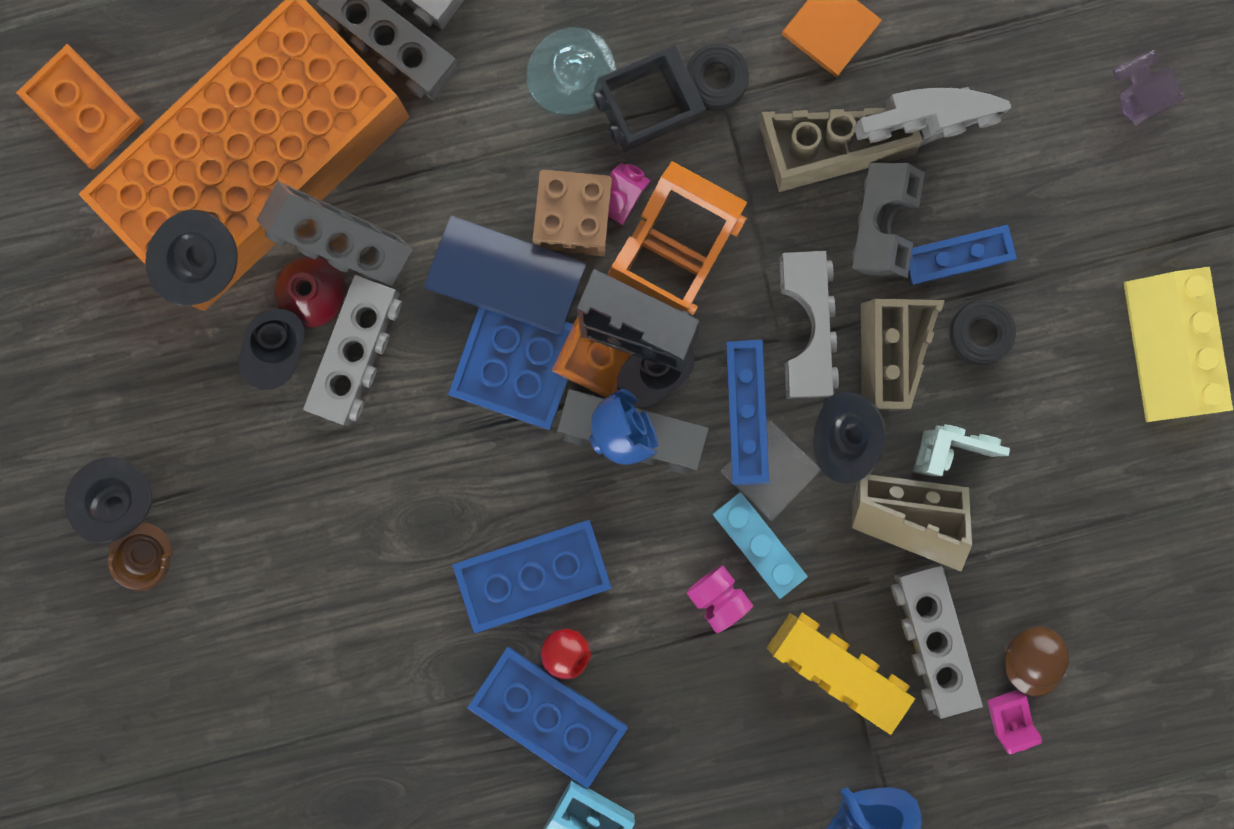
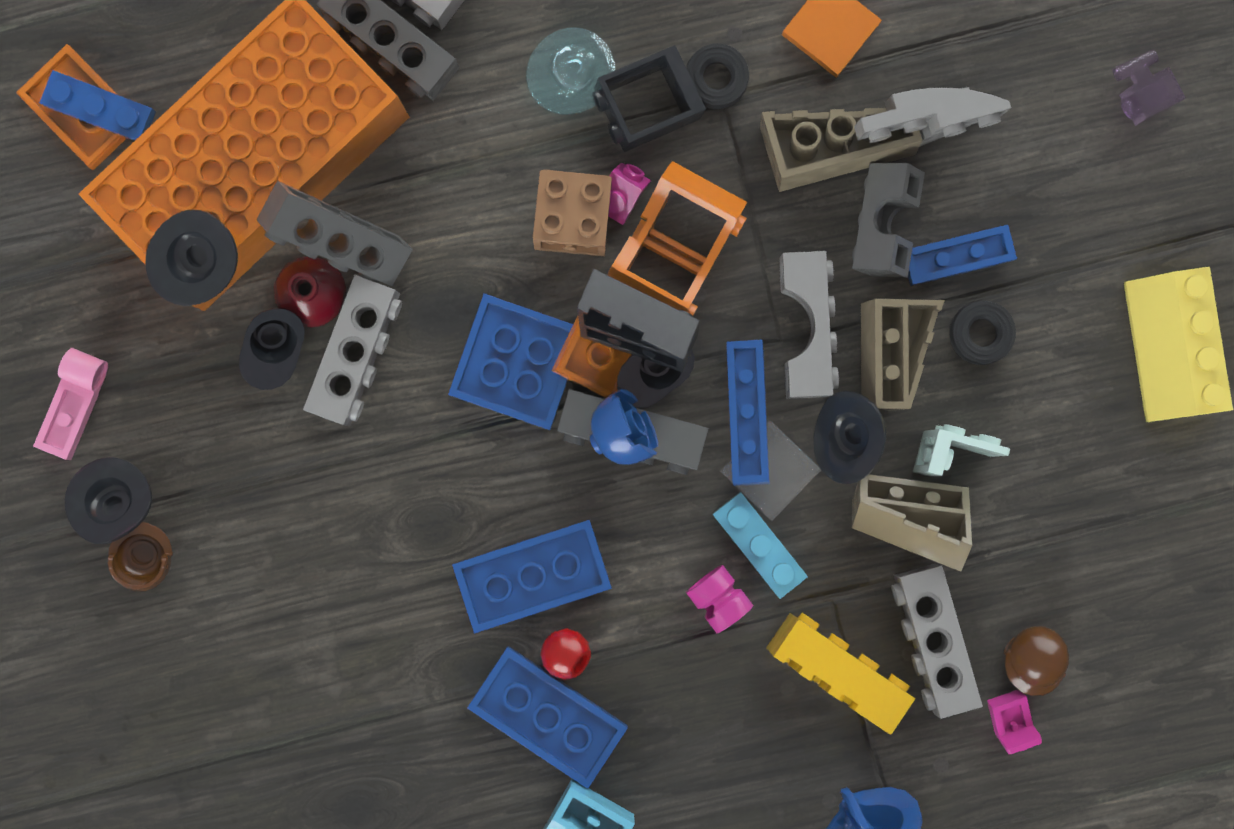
(72, 403): none -> bright pink plate
(96, 106): none -> blue plate
(505, 275): dark blue slope -> none

